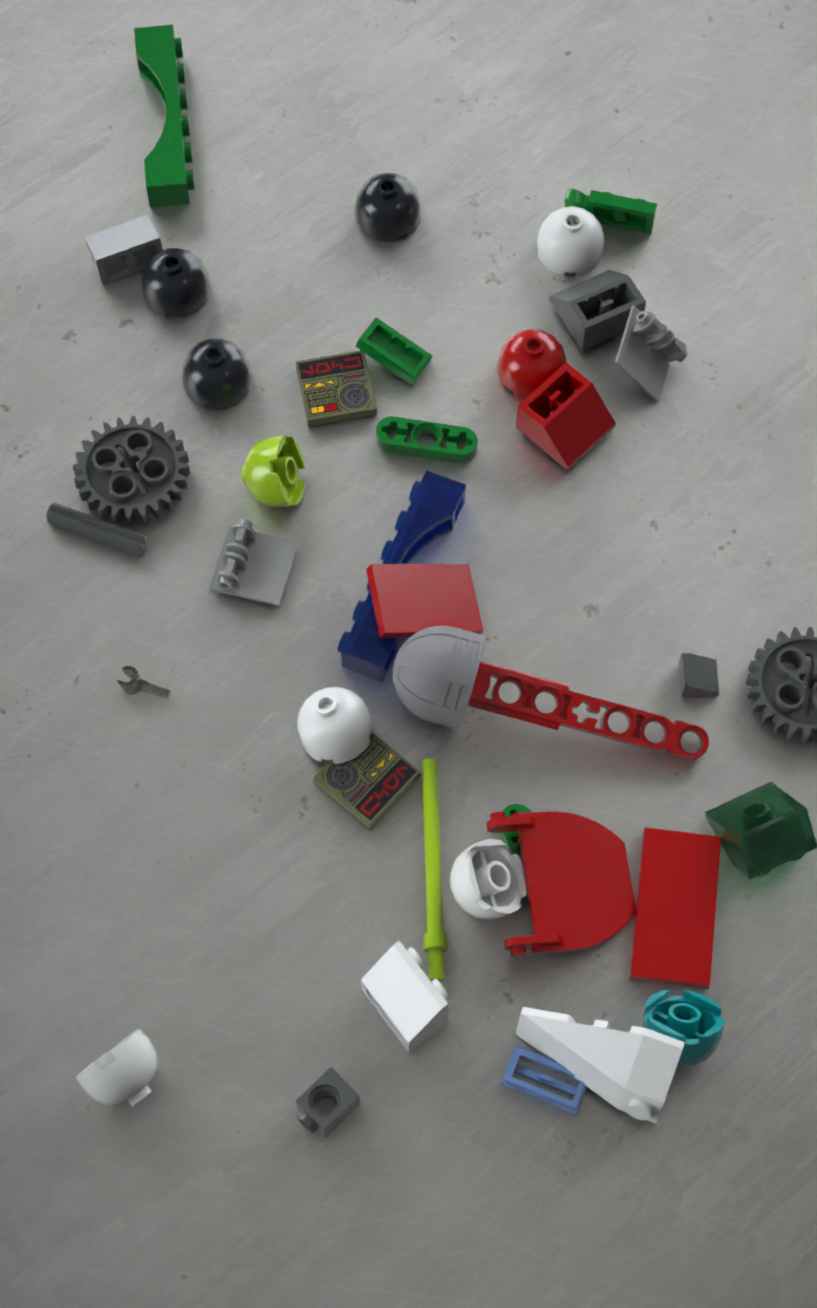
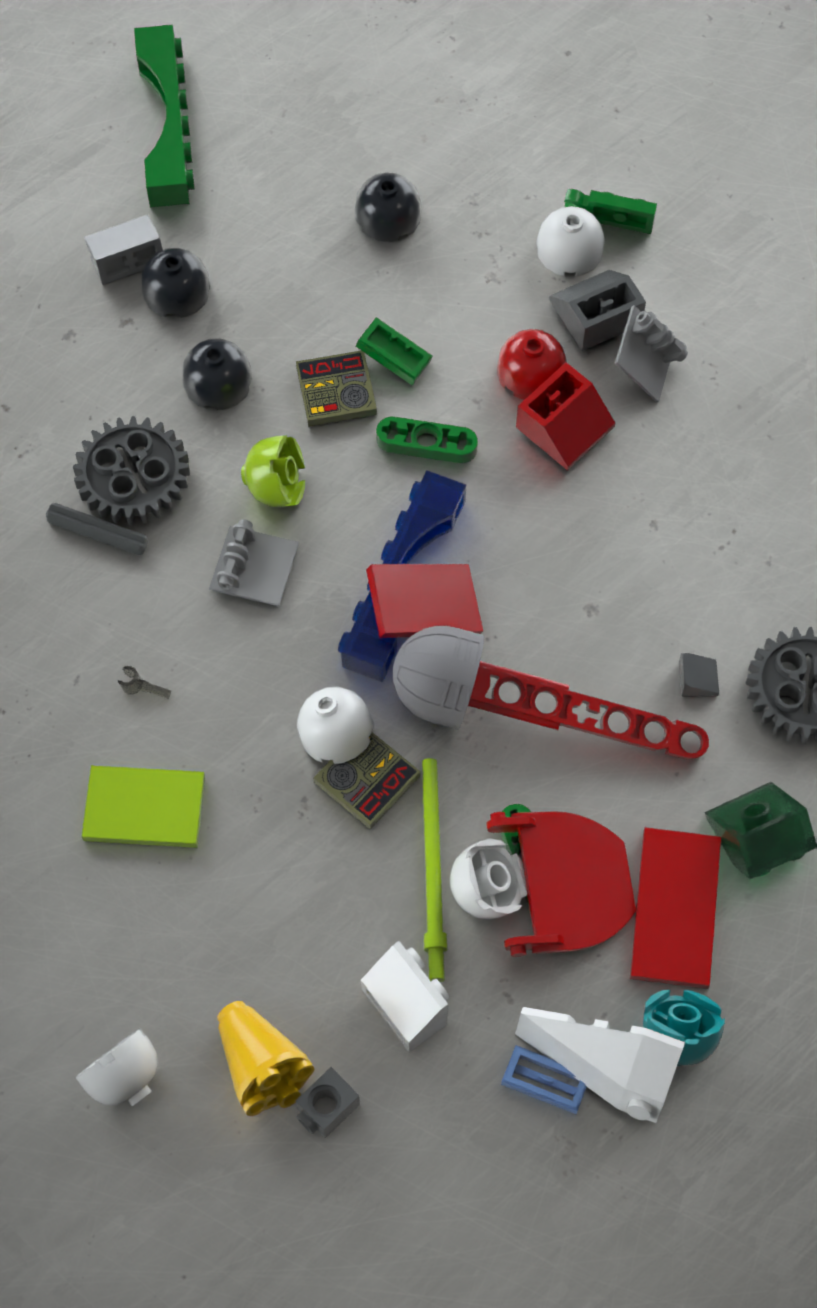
(143, 806): none -> lime tile
(261, 1060): none -> yellow cone

